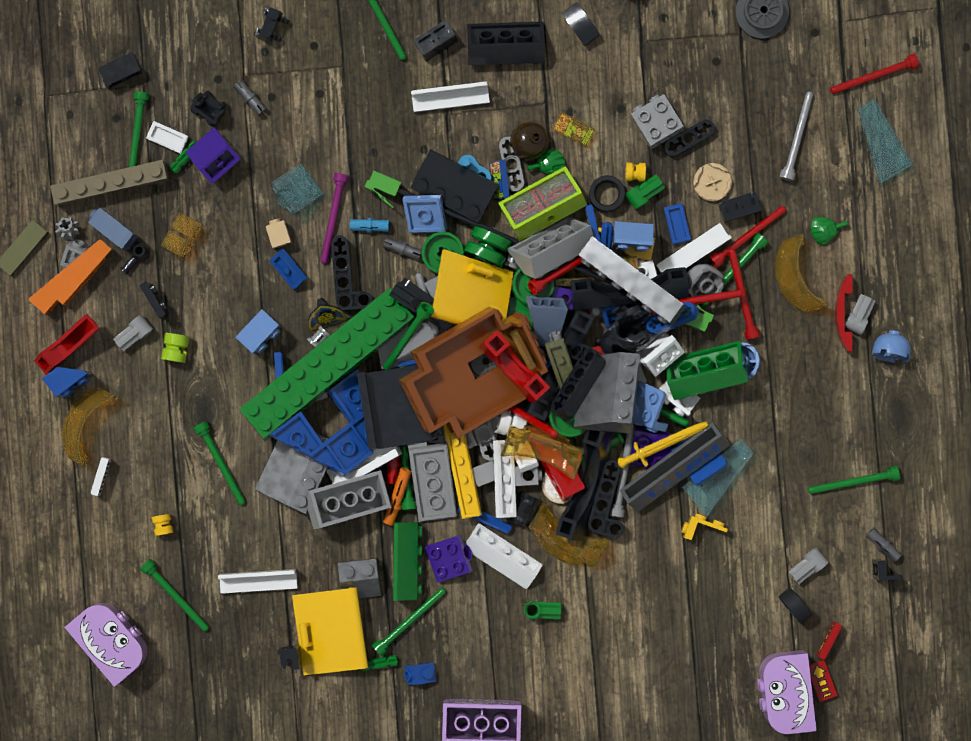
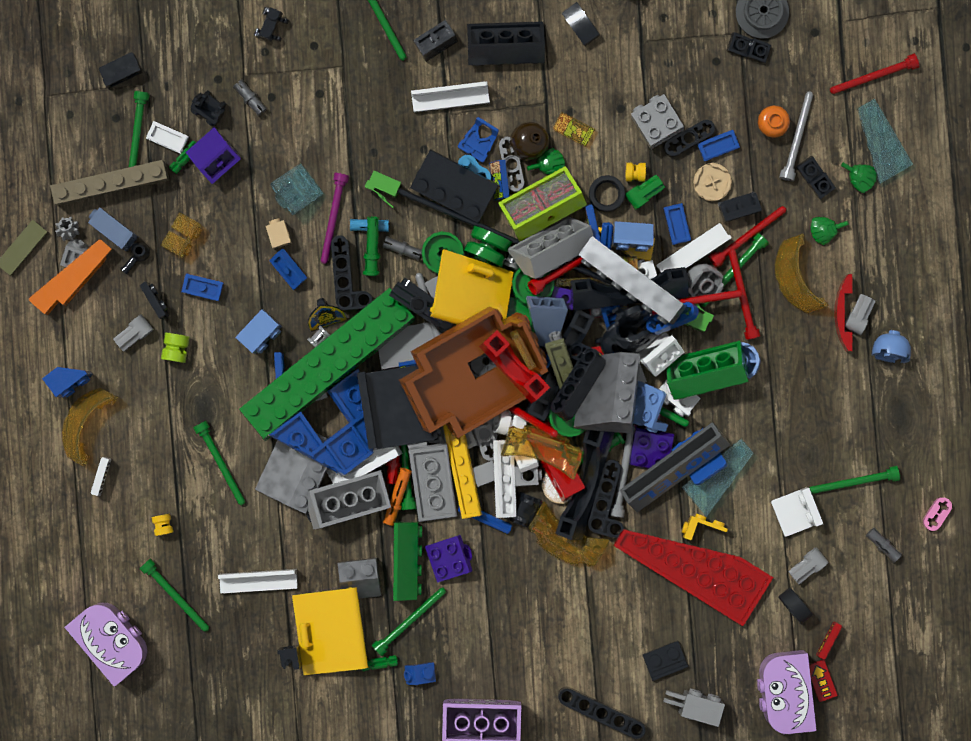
(67, 344): red arch -> none
(202, 287): none -> blue plate
(372, 256): none -> green pin
(424, 213): medium blue tile -> none
(424, 312): green piece -> none
(474, 145): none -> blue piece
(503, 556): white panel -> none
(545, 610): green piece -> none
(608, 719): none -> black beam
(642, 453): yellow sword -> none
(665, 660): none -> black plate
(697, 706): none -> light grey brick
(712, 576): none -> red wing
(718, 145): none -> blue tile
(748, 47): none -> black slope
(773, 121): none -> orange piece
(796, 511): none -> white bracket
(815, 177): none -> black slope
(861, 176): none -> green piece
(879, 571): black panel -> none
(940, 516): none -> bright pink beam

